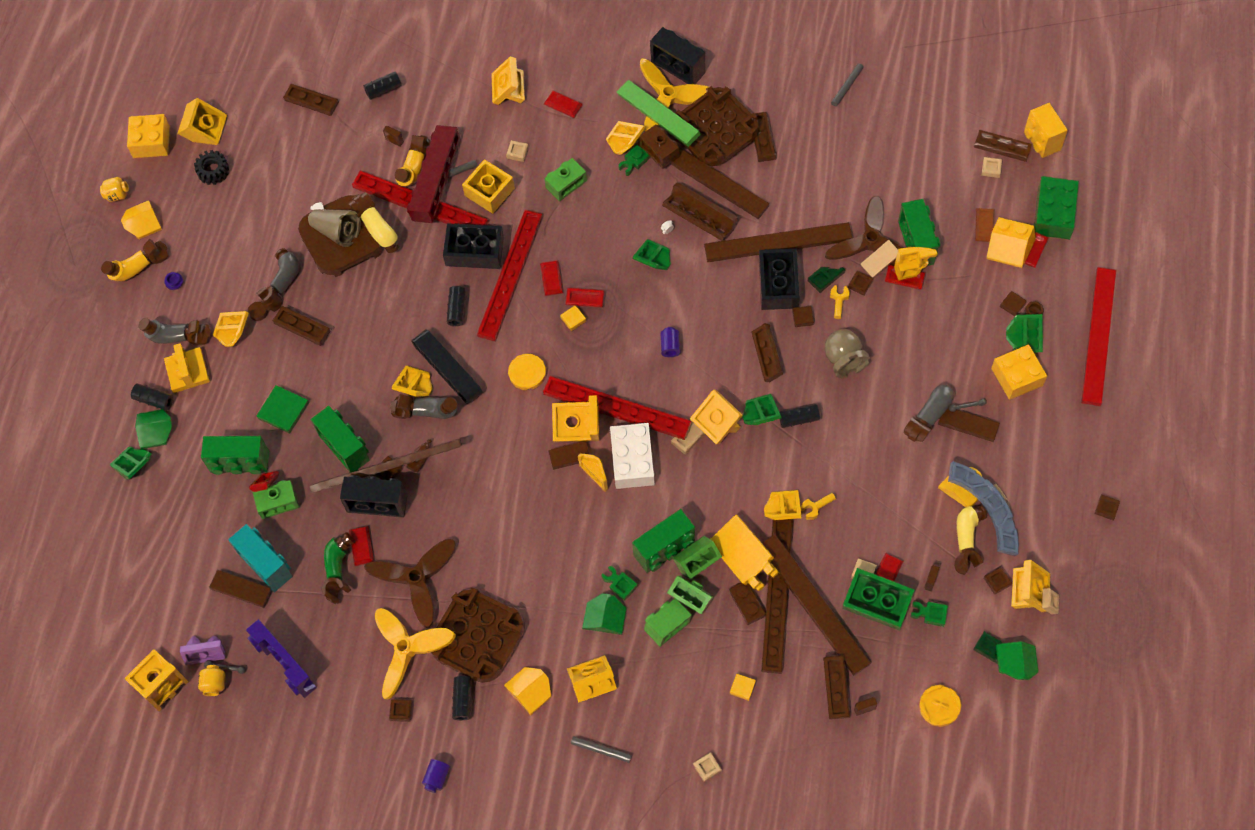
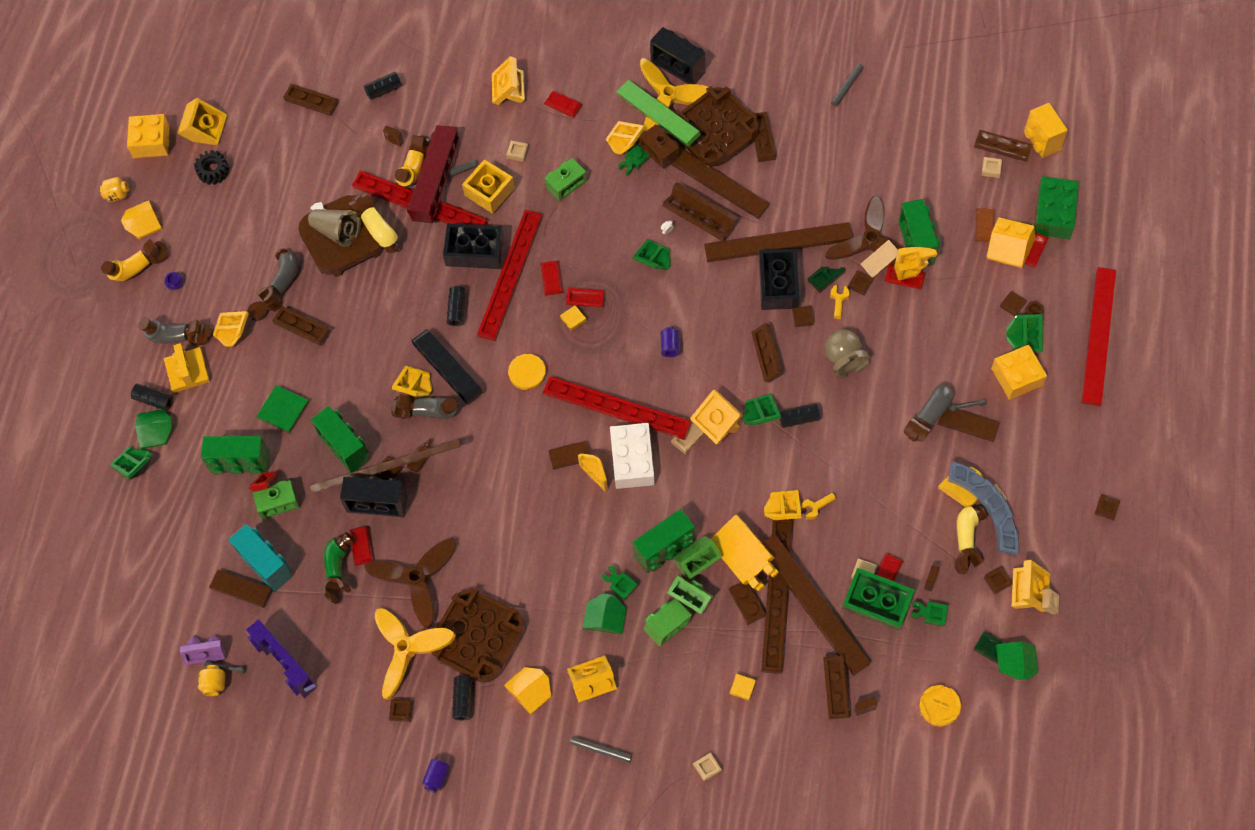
(162, 686): yellow bracket -> none
(586, 415): yellow bracket -> none

